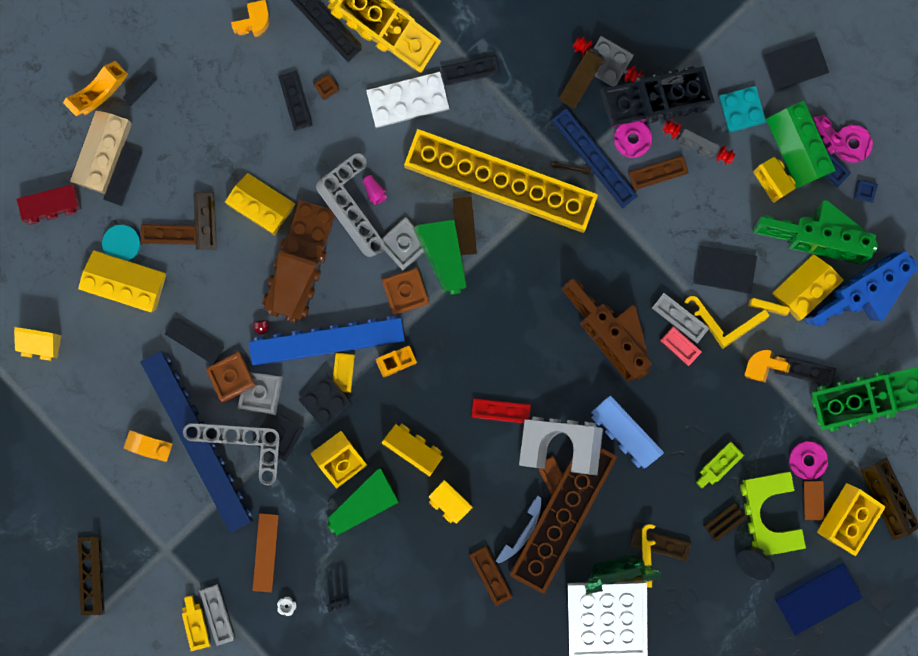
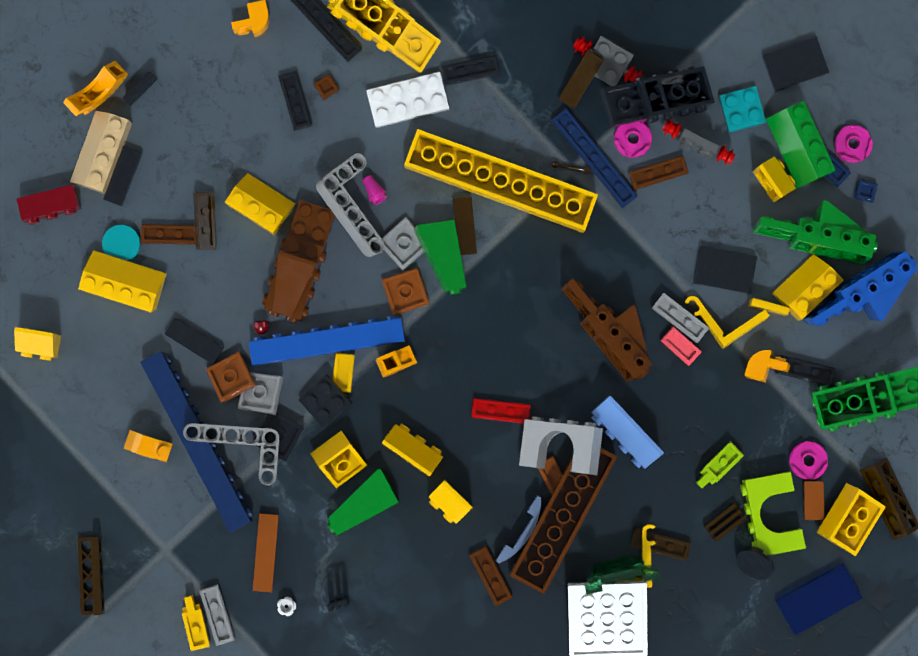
(831, 138): dark pink hinge -> none

